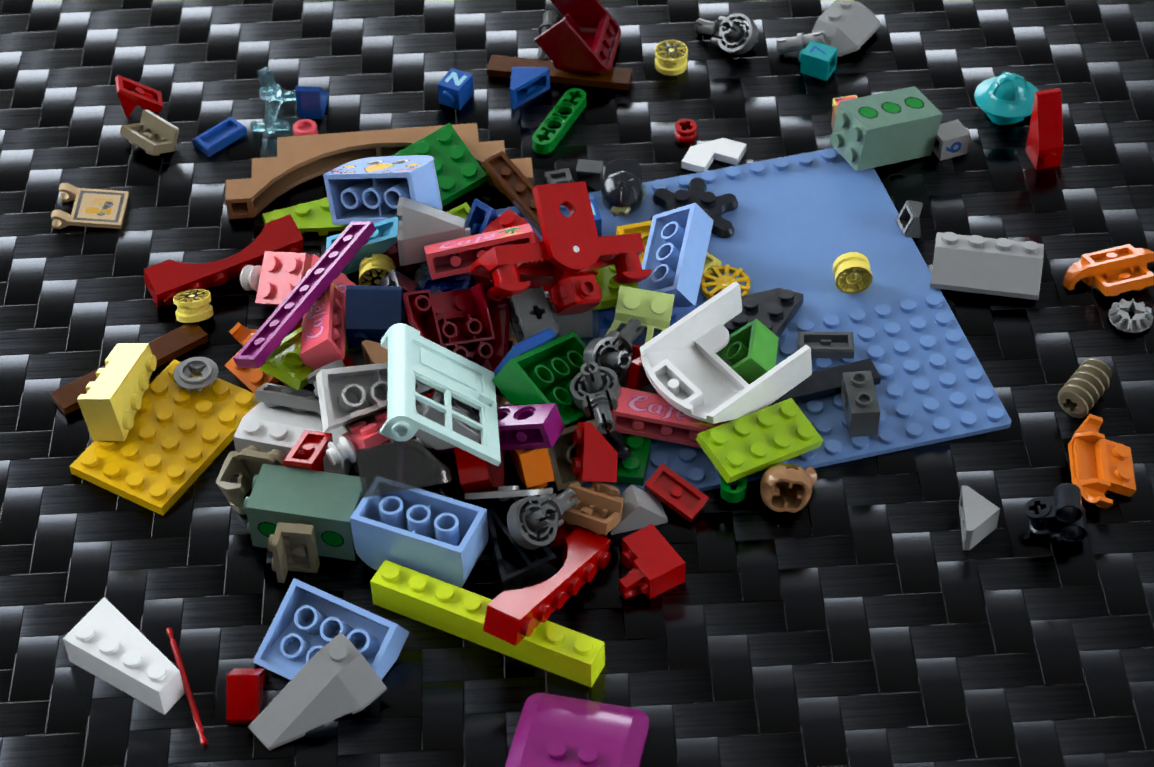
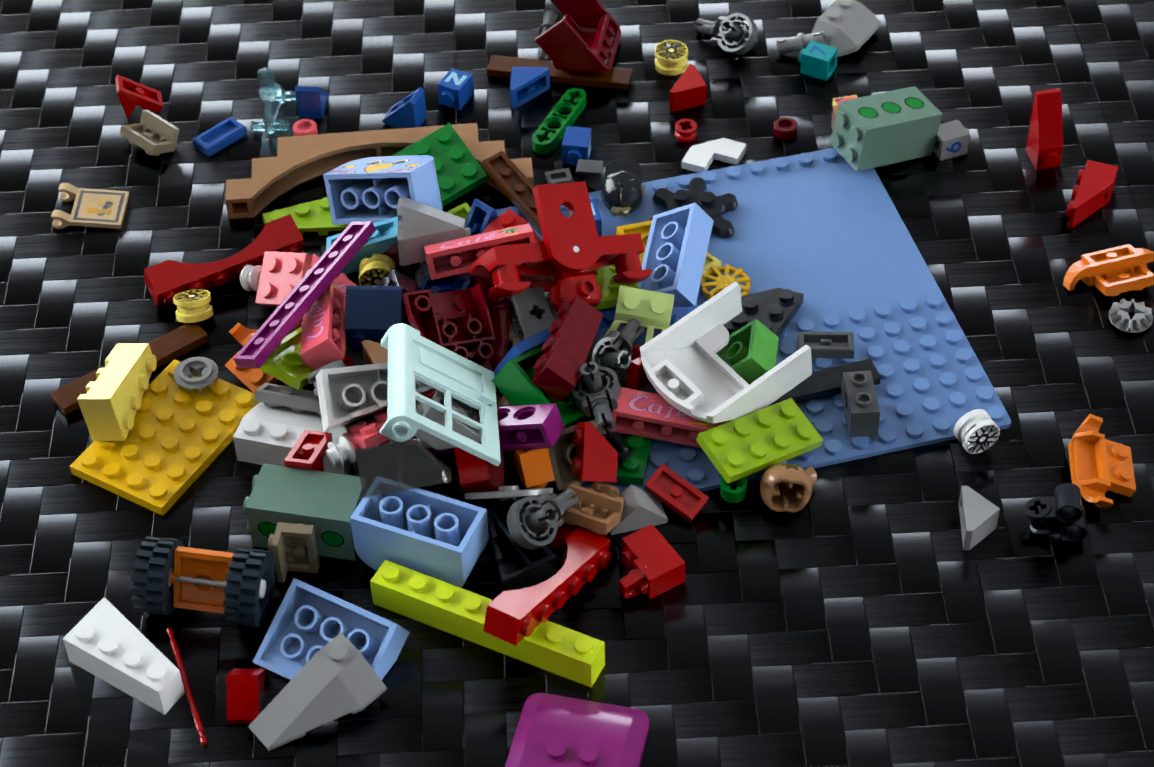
(203, 580): none -> black plate
(246, 464): dark tan piece -> none
(408, 112): none -> blue slope
(566, 348): none -> dark red brick
(576, 145): none -> blue brick
(688, 90): none -> red slope
(785, 128): none -> dark red tile
(852, 272): light yellow wheel -> none
(909, 219): dark grey slope -> none
(975, 429): none -> white wheel
(987, 265): light grey slope -> none
(1006, 98): teal helmet -> none
(1084, 388): dark tan piece -> none
(1093, 191): none -> red slope

